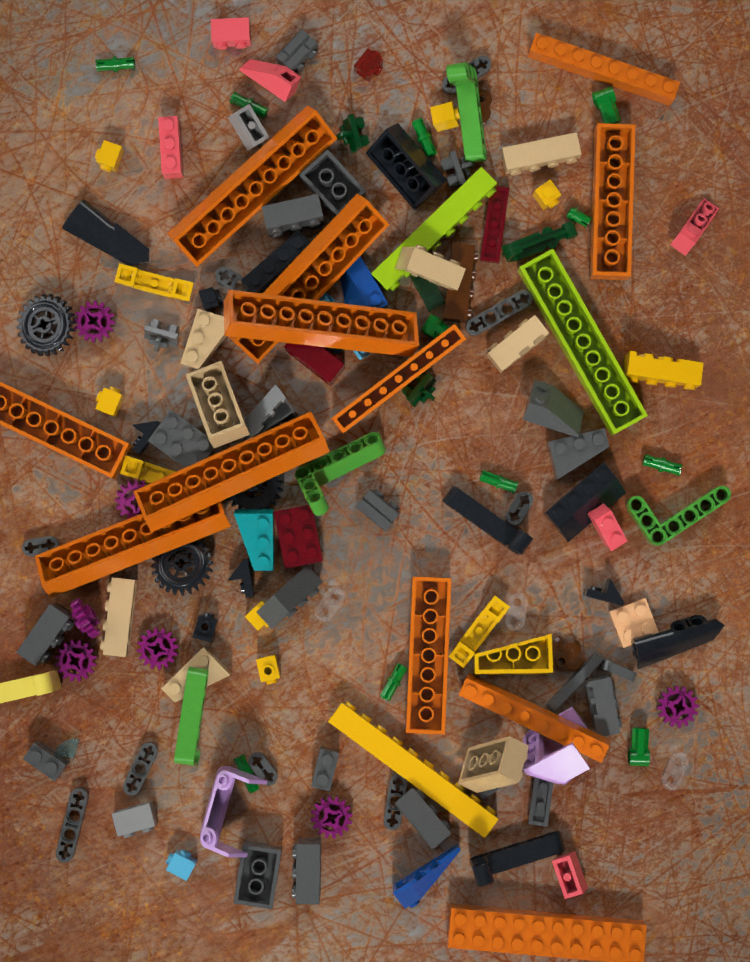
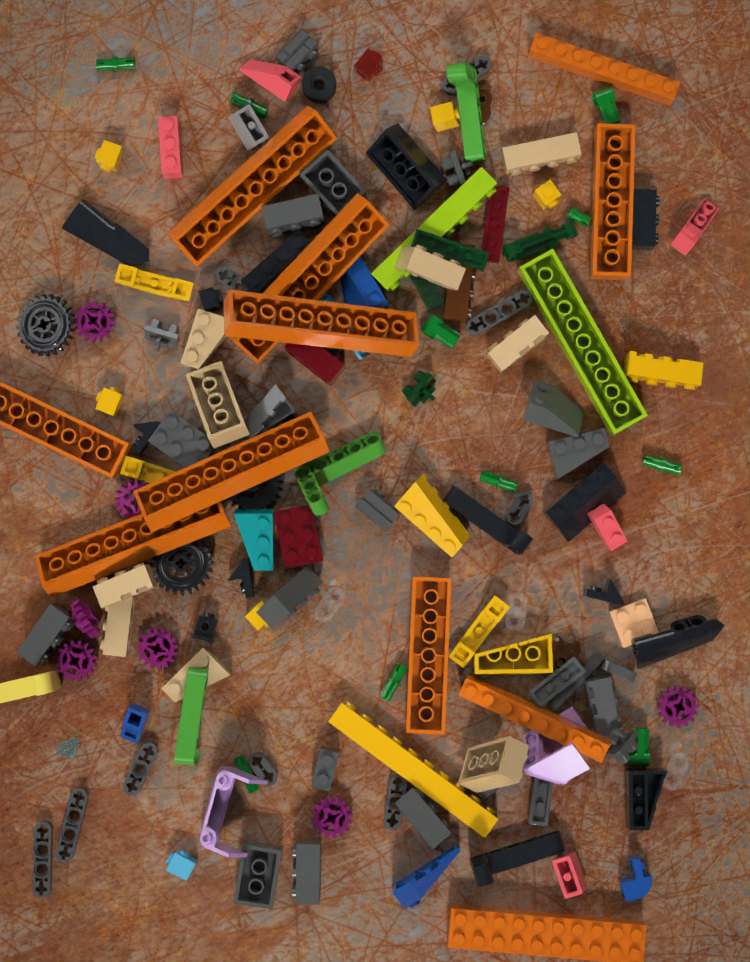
(39, 541): dark grey beam -> none
(42, 859): none -> dark grey beam
(46, 760): dark grey brick -> none
(125, 585): none -> tan wedge
(134, 819): light grey brick -> none
(135, 722): none -> blue brick
(230, 33): coral brick -> none
(268, 669): yellow brick -> none
(313, 75): none -> black tyre
(350, 134): dark green hips -> none
(398, 378): orange brick -> none
(424, 137): green pin -> none
(433, 516): none -> yellow wedge
(452, 250): none -> dark green tile
(557, 681): none -> dark grey plate
(621, 744): none -> dark grey hips
(639, 884): none -> blue brick
(642, 794): none -> black wedge
(645, 219): none -> black brick
(678, 518): bright green beam -> none

